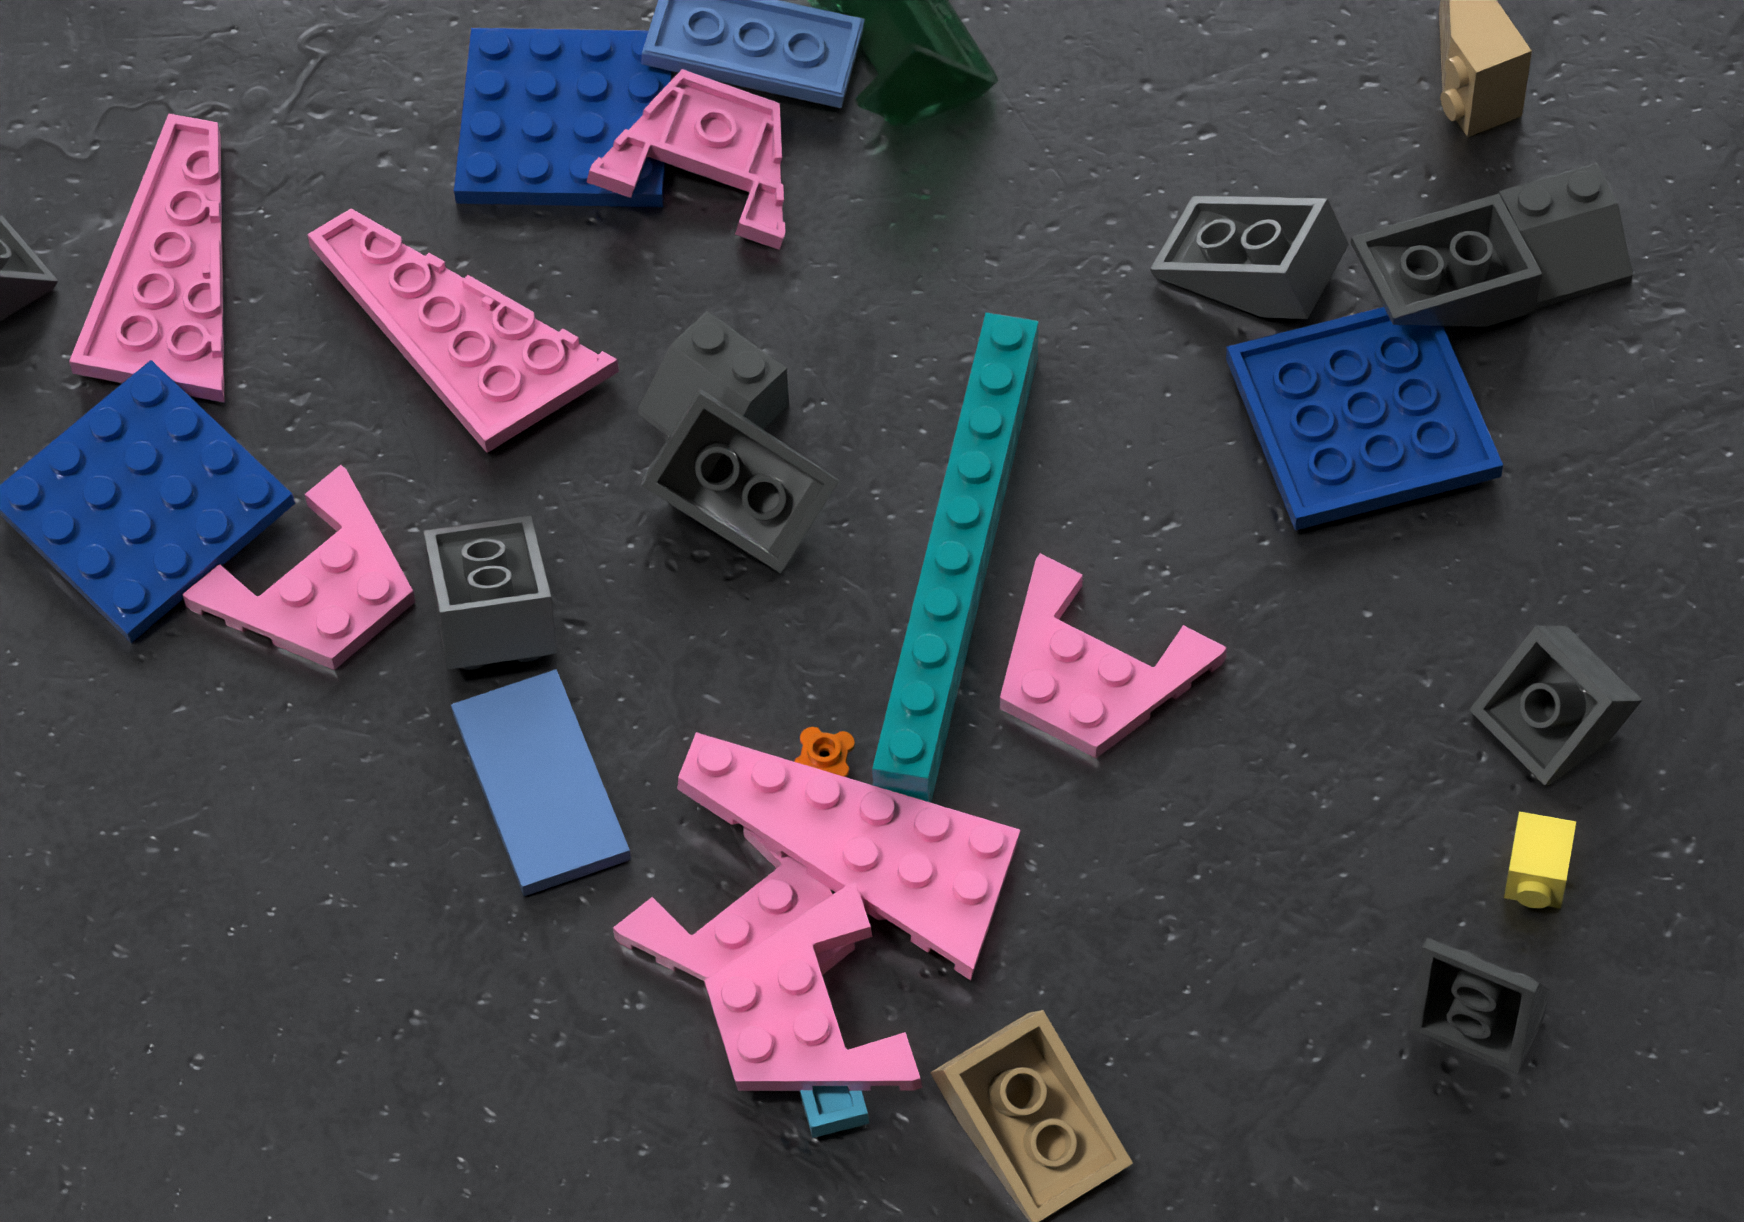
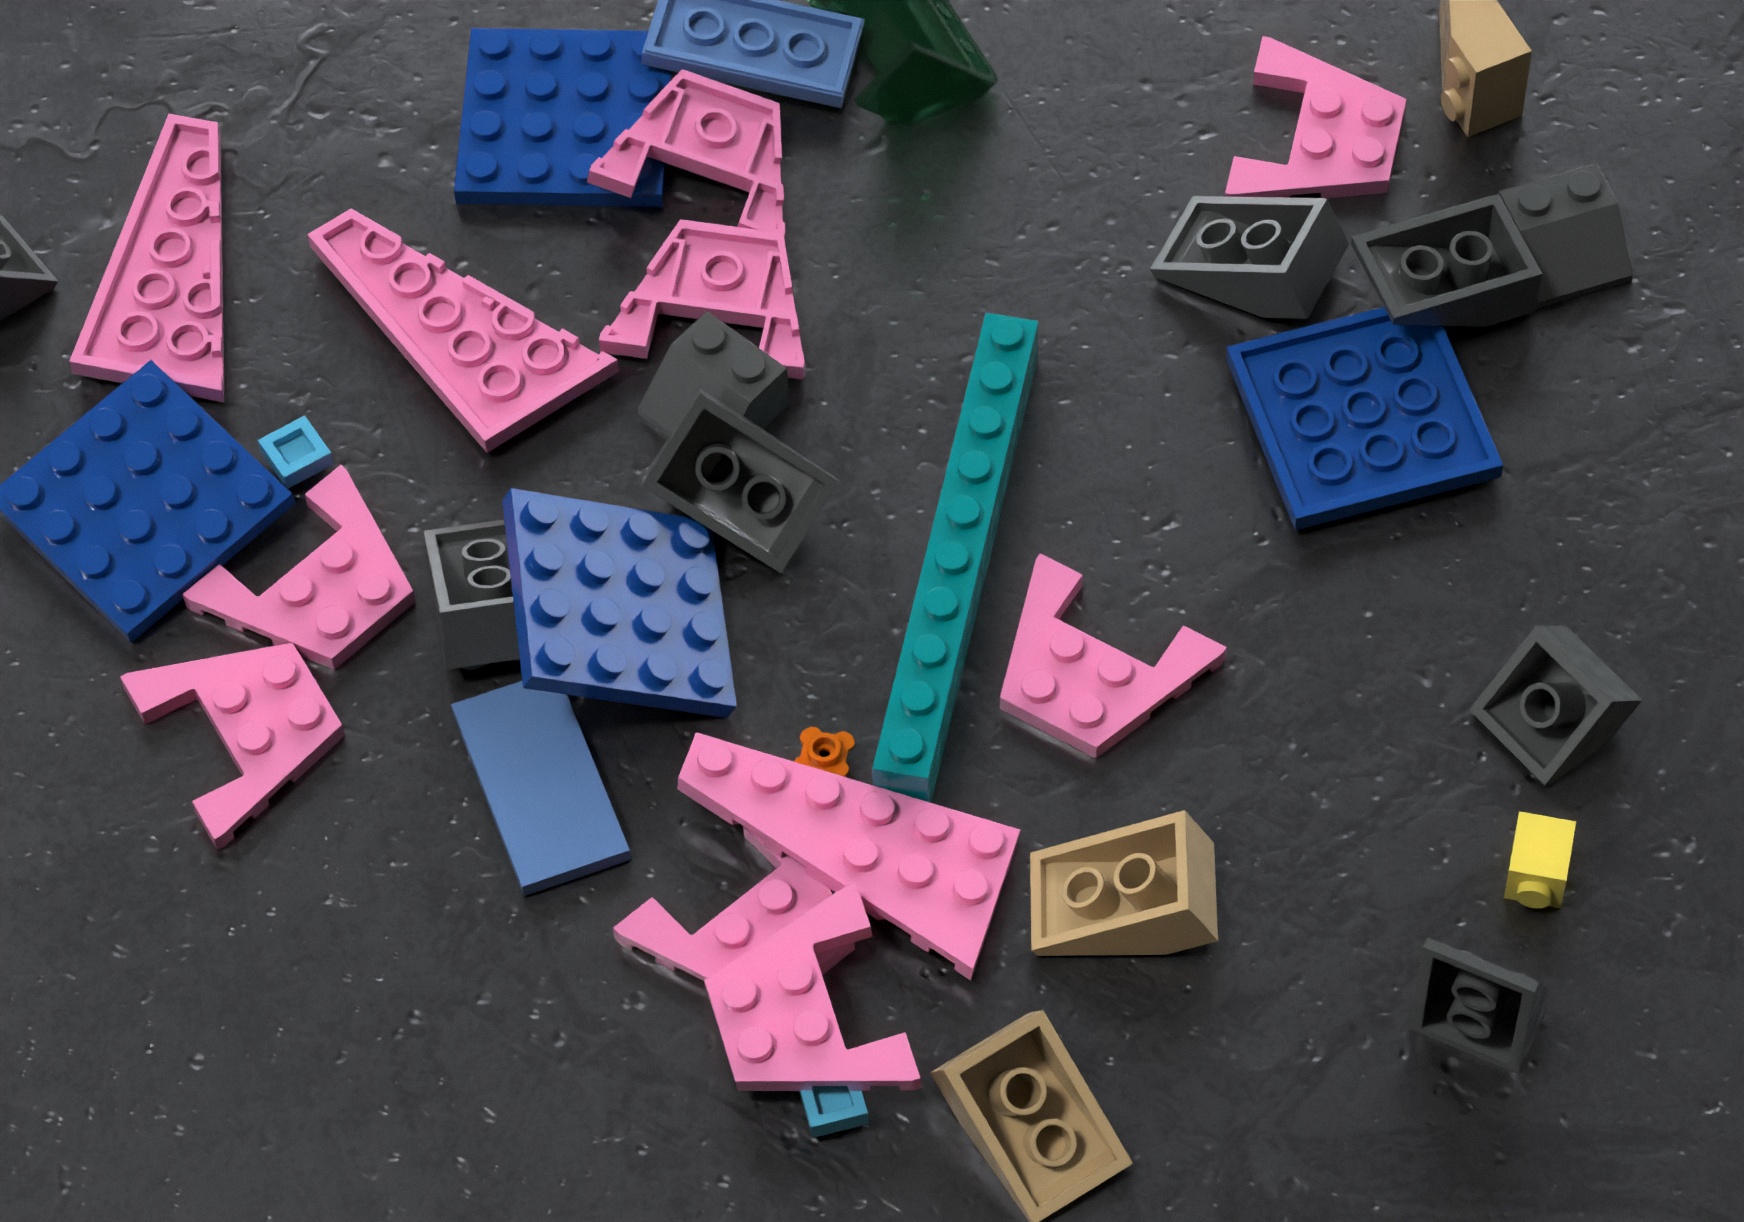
(262, 711): none -> bright pink wing
(295, 452): none -> medium azure plate
(617, 604): none -> plate
(720, 270): none -> bright pink wing
(1126, 891): none -> tan slope
(1342, 134): none -> bright pink wing

